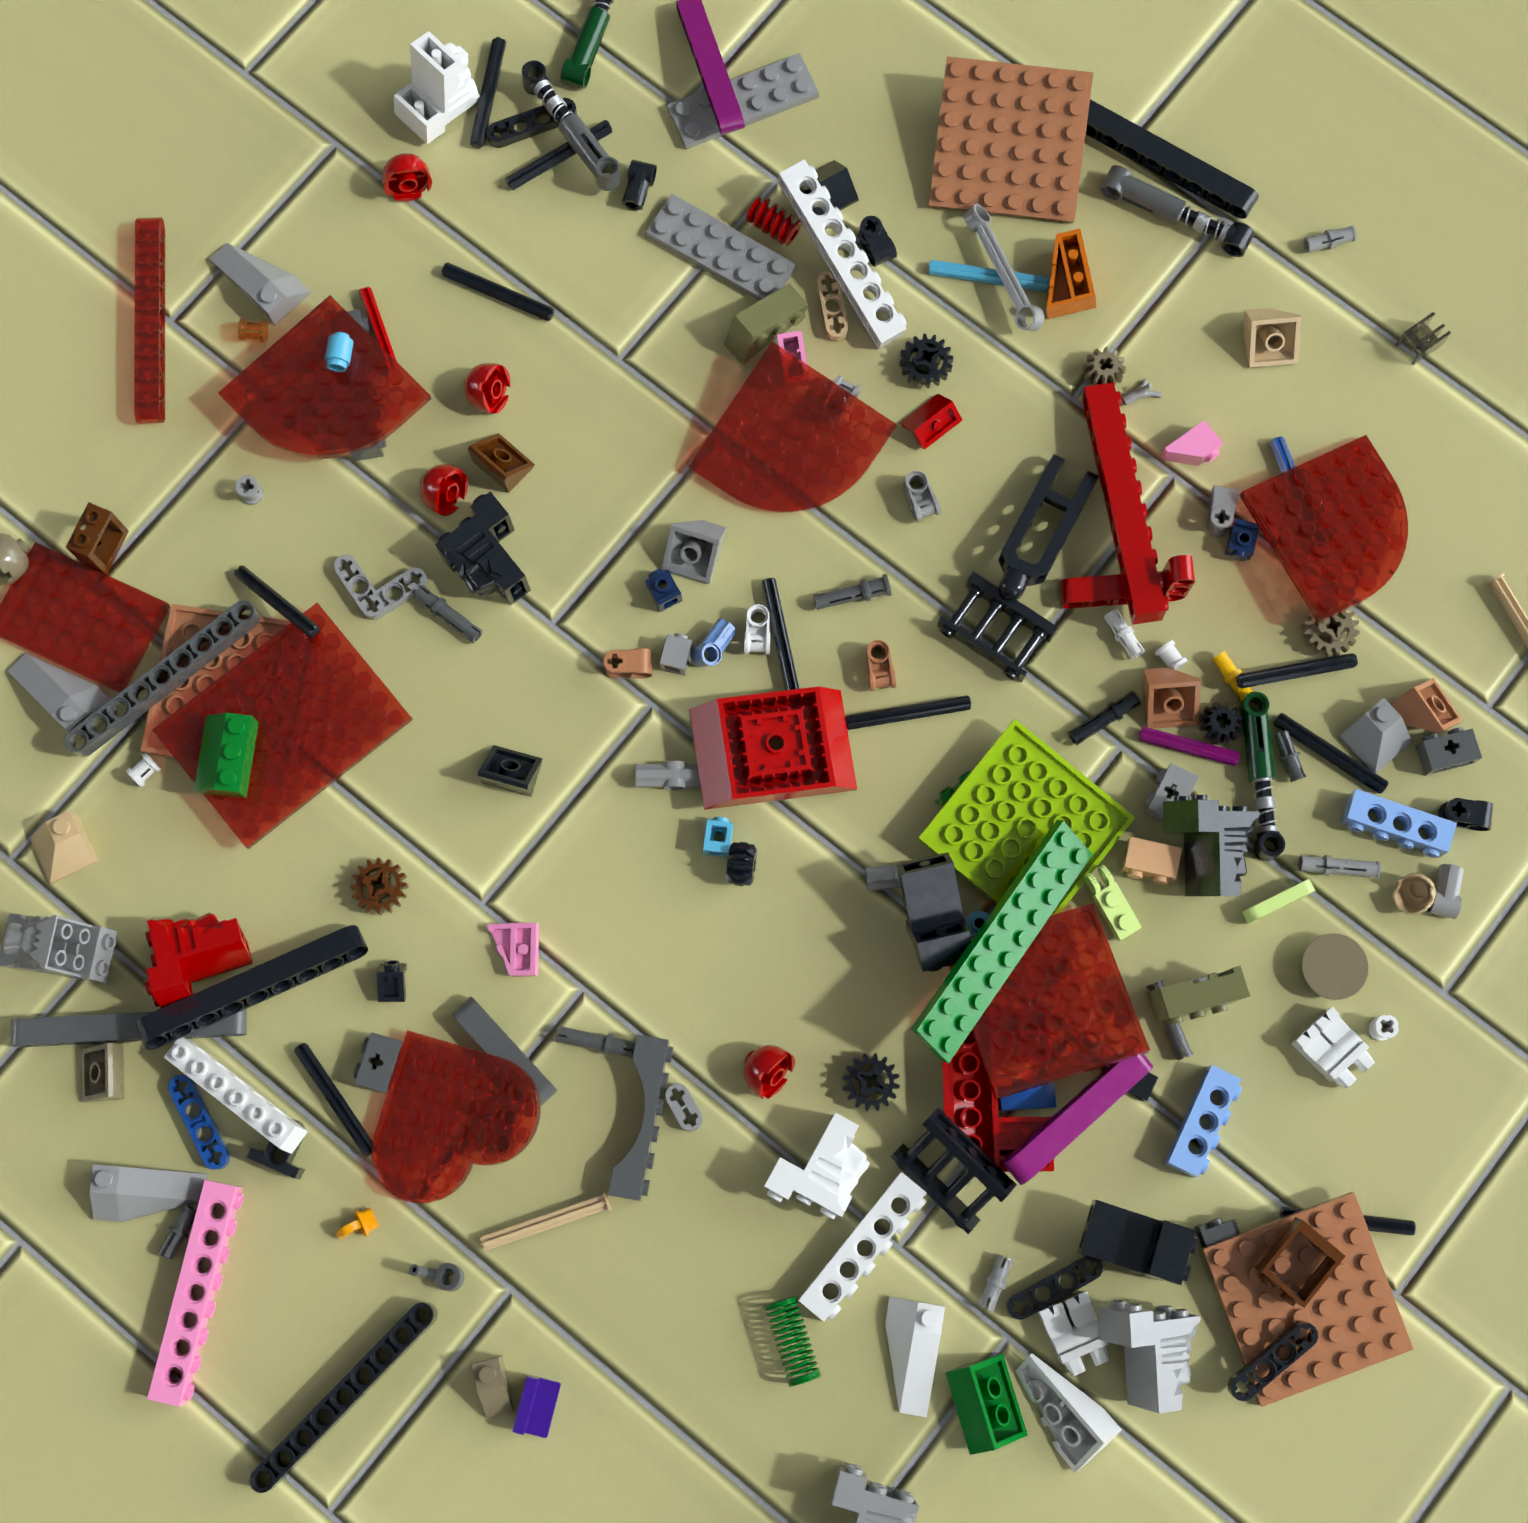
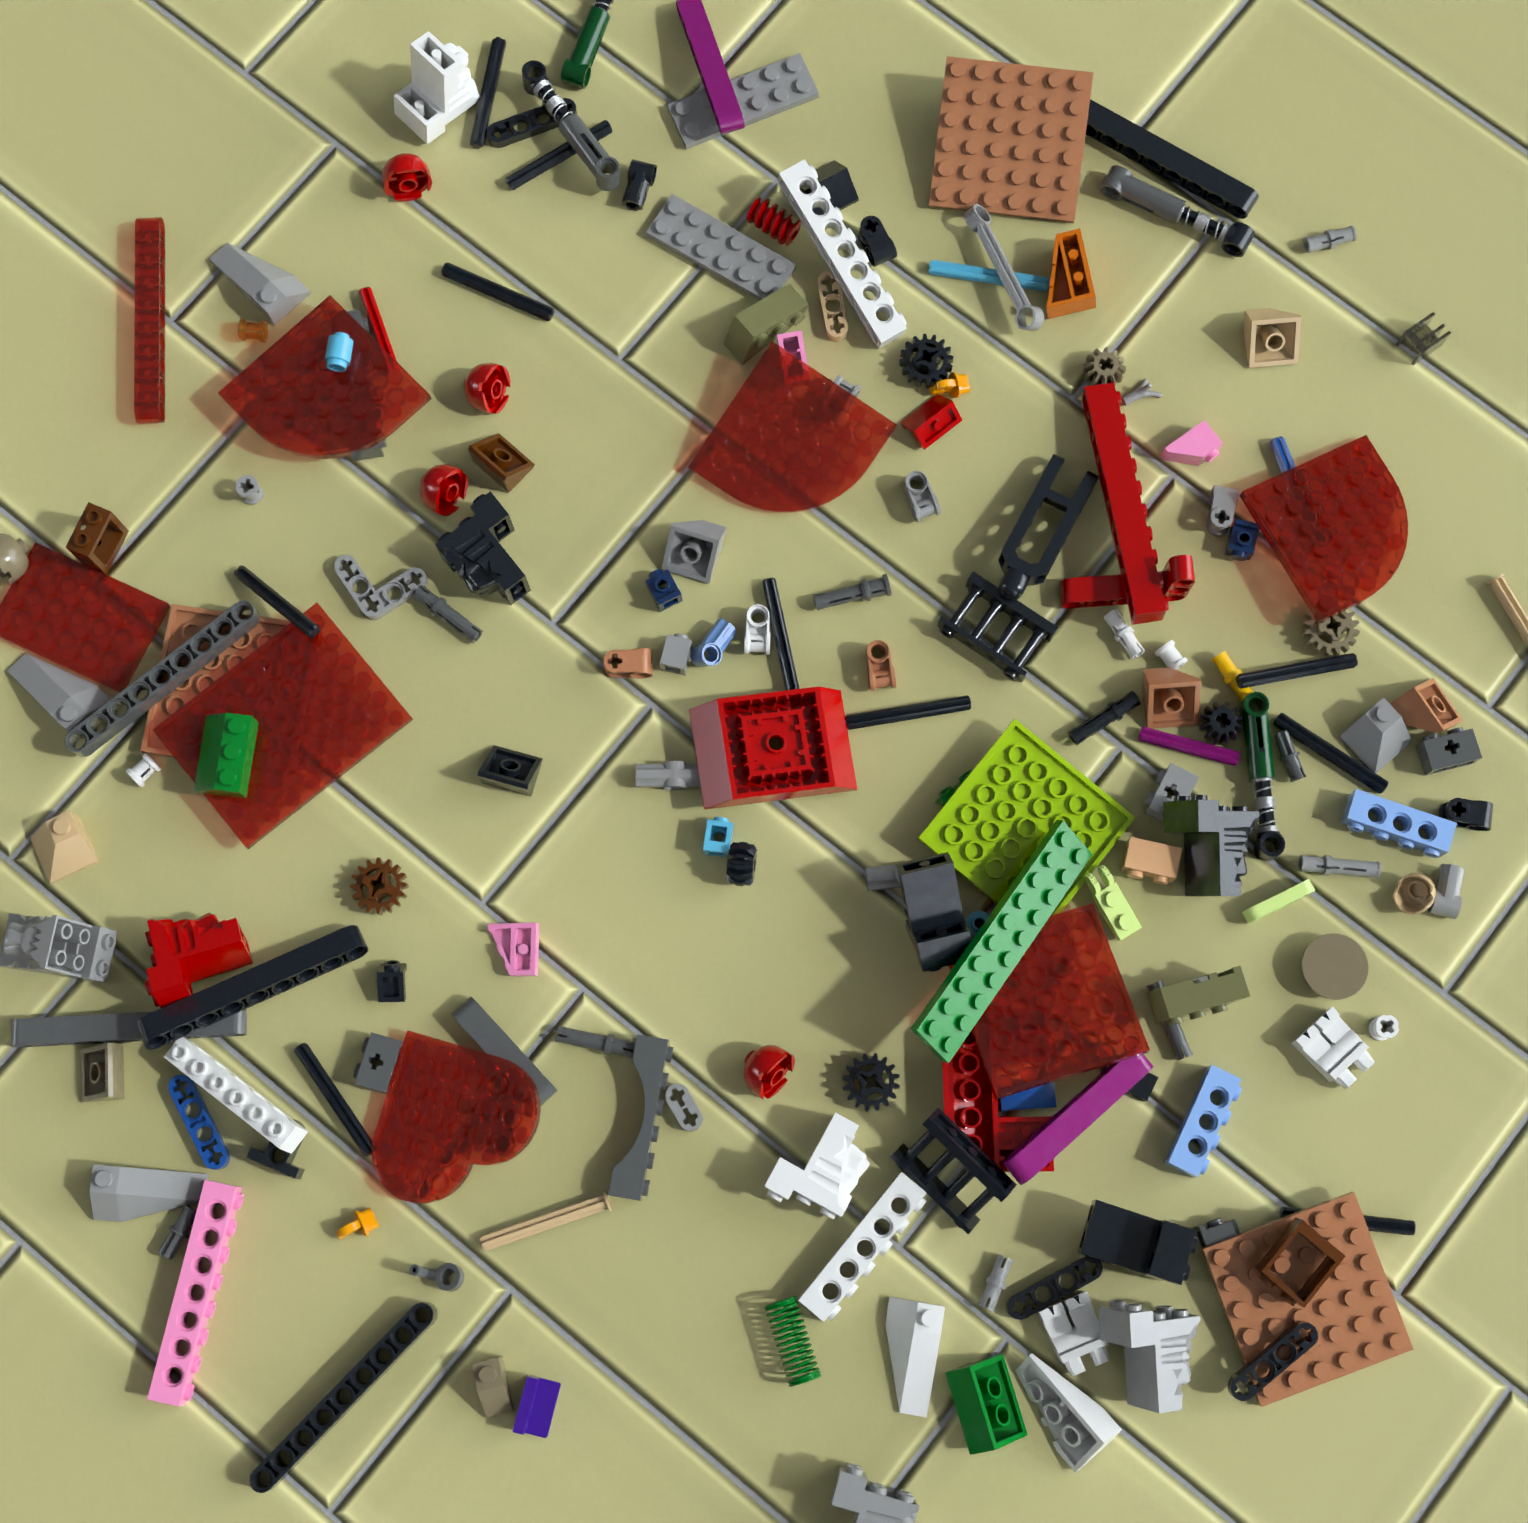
(954, 385): none -> light orange piece

